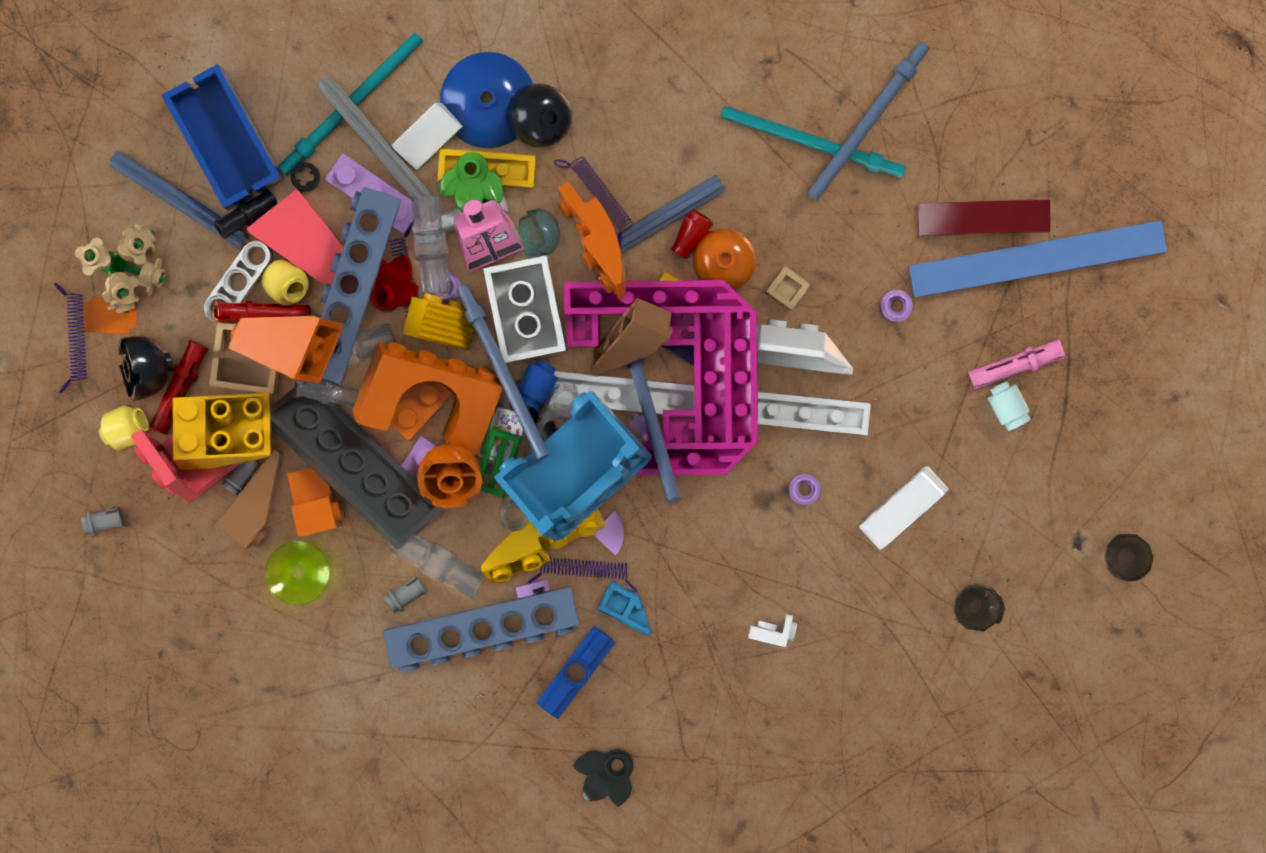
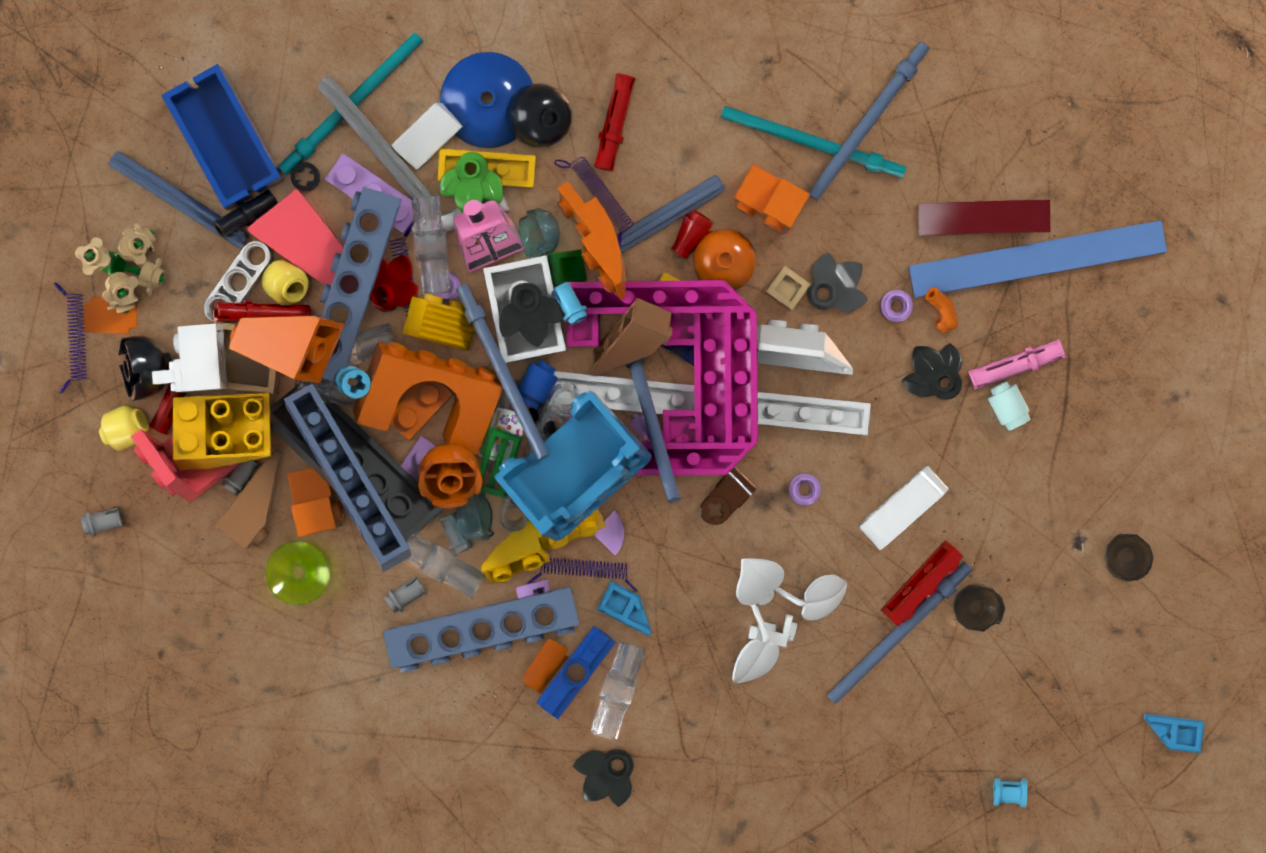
(200, 362): none -> white hinge
(347, 477): none -> sand blue brick
(357, 391): none -> medium azure bush
(457, 540): none -> light grey pin
(475, 518): none -> clear light blue hair
(530, 319): none -> pearl dark grey plate
(545, 665): none -> orange sticker
(567, 267): none -> green plate
(569, 304): none -> medium azure pin
(616, 114): none -> red pin
(618, 690): none -> clear piece
(731, 493): none -> reddish brown piece
(757, 586): none -> white plant
(771, 198): none -> orange brick
(839, 281): none -> dark grey plate
(922, 583): none -> red plate
(931, 369): none -> pearl dark grey plate
(945, 588): none -> sand blue bar
(946, 307): none -> orange arm
(1010, 792): none -> medium azure bush
(1177, 732): none -> dark azure tile

